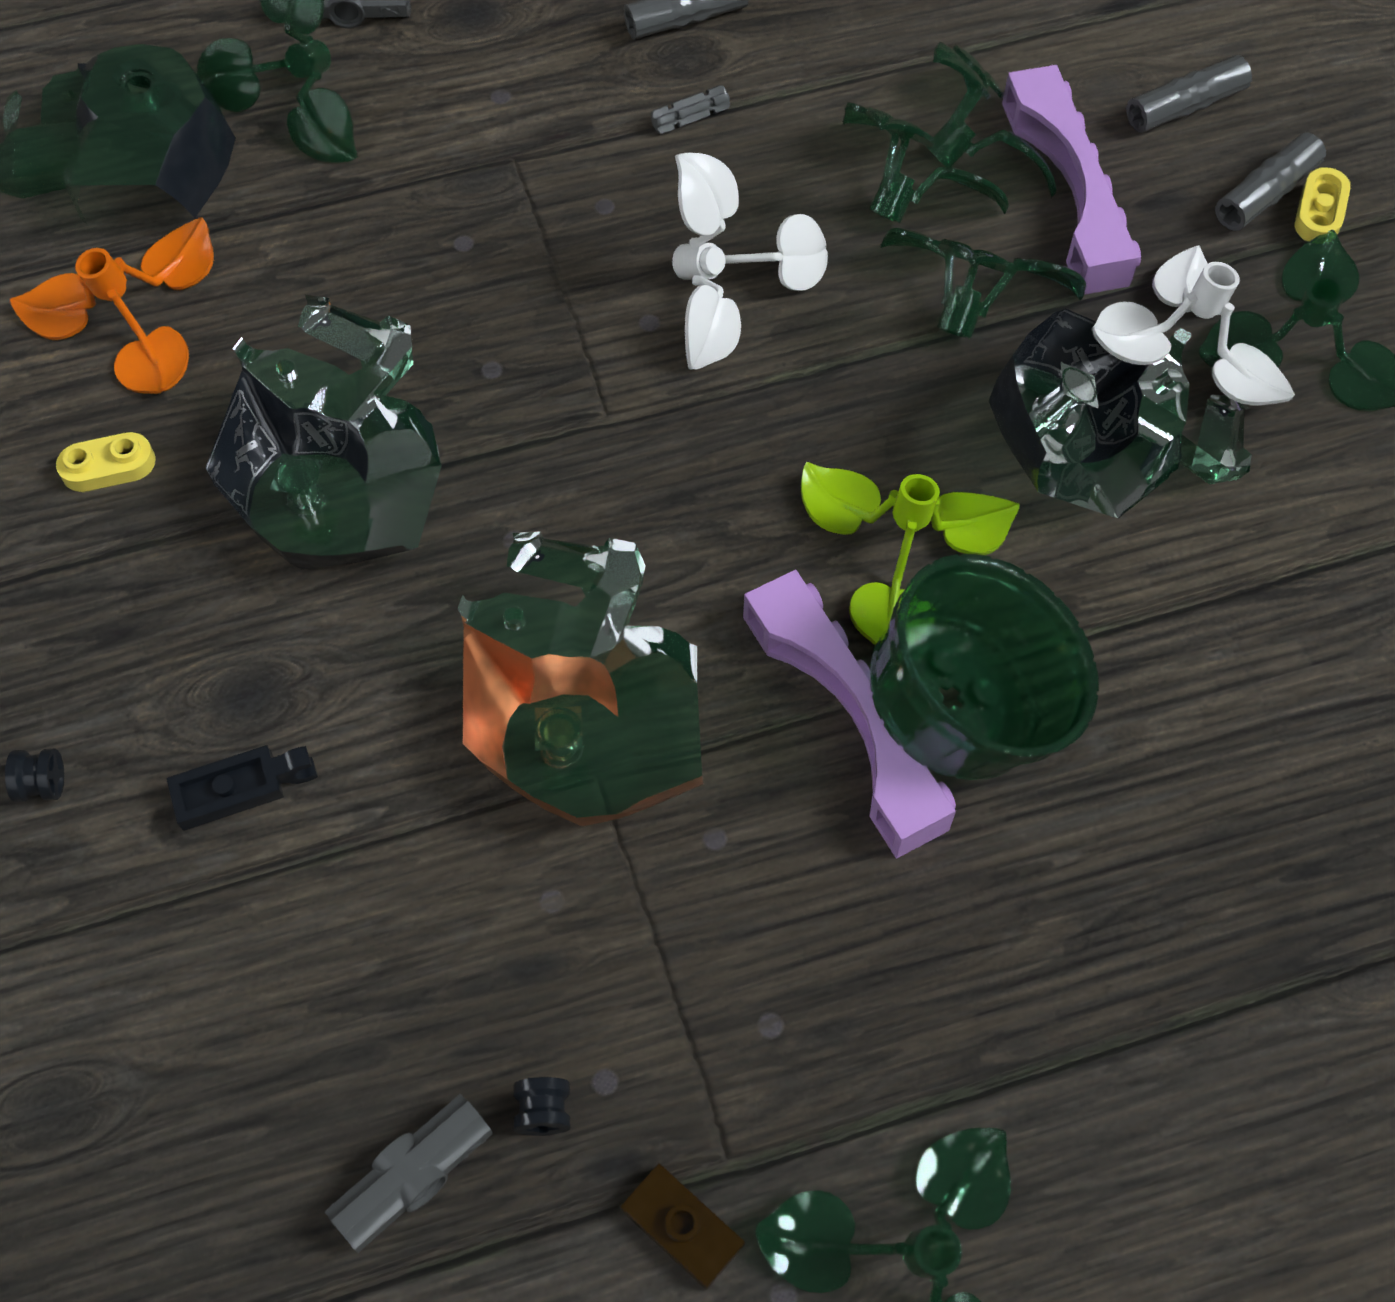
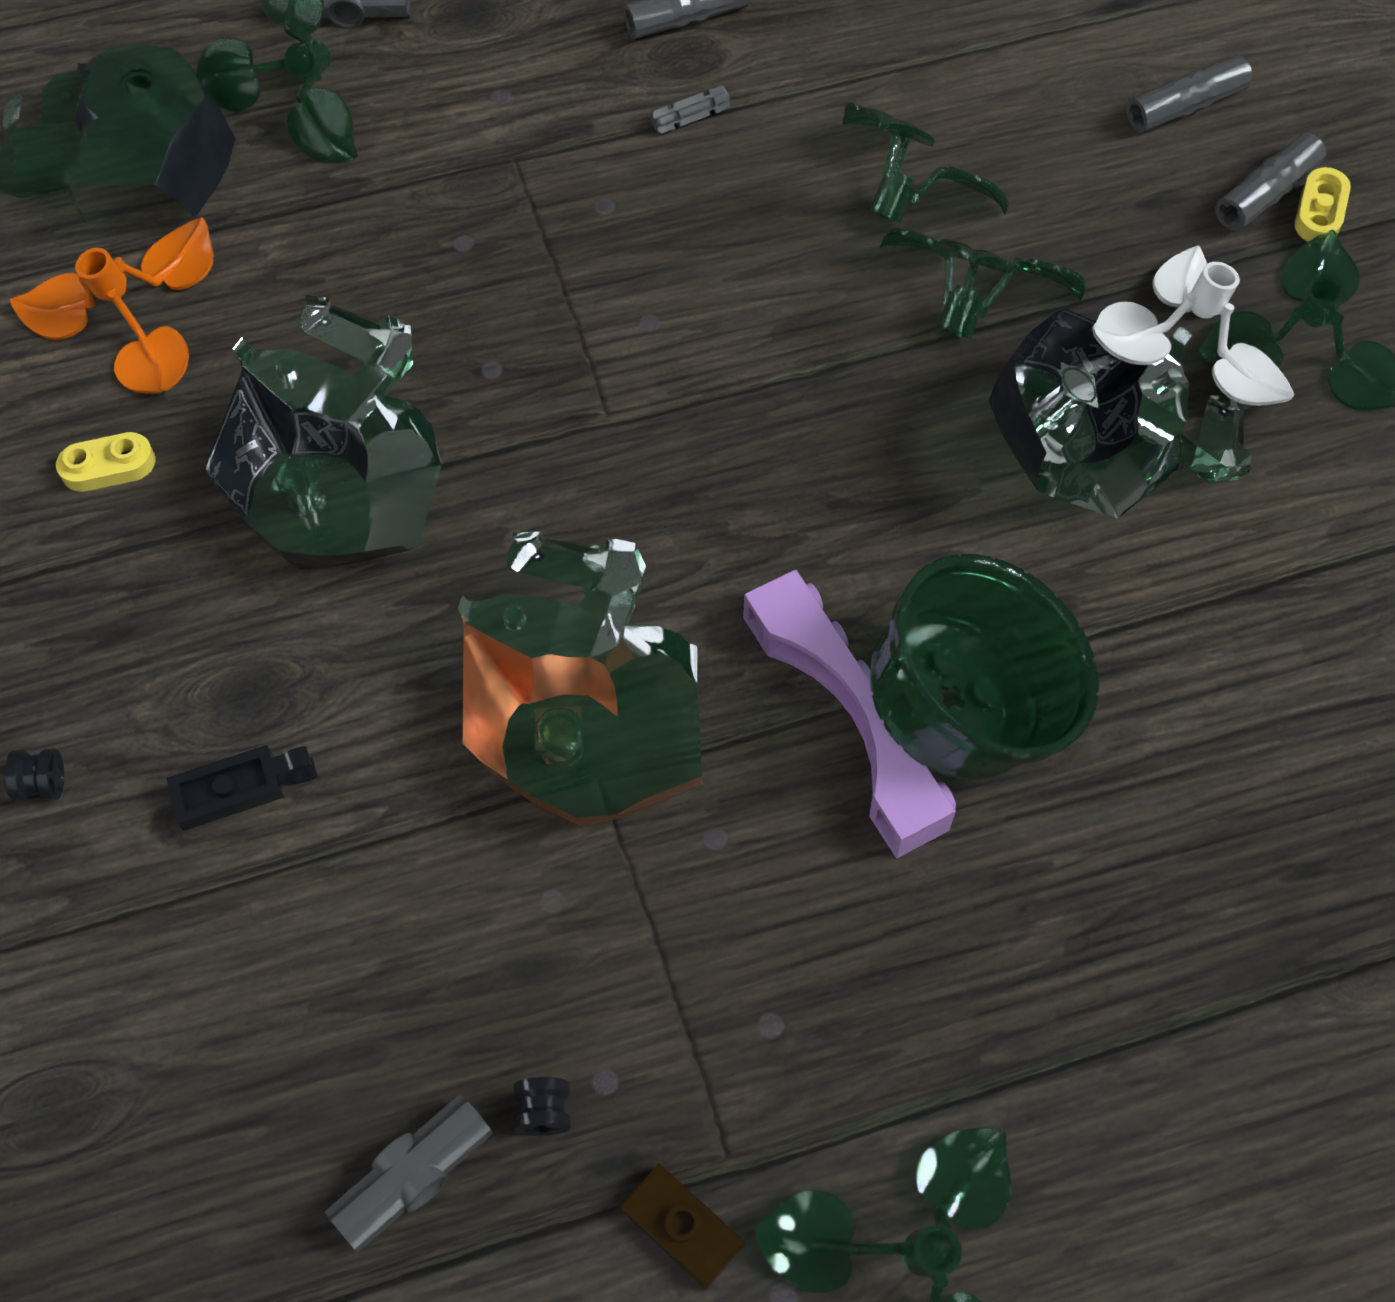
(705, 199): white plant -> none
(844, 498): lime plant -> none
(956, 135): clear green plant -> none
(1045, 116): lavender arch -> none

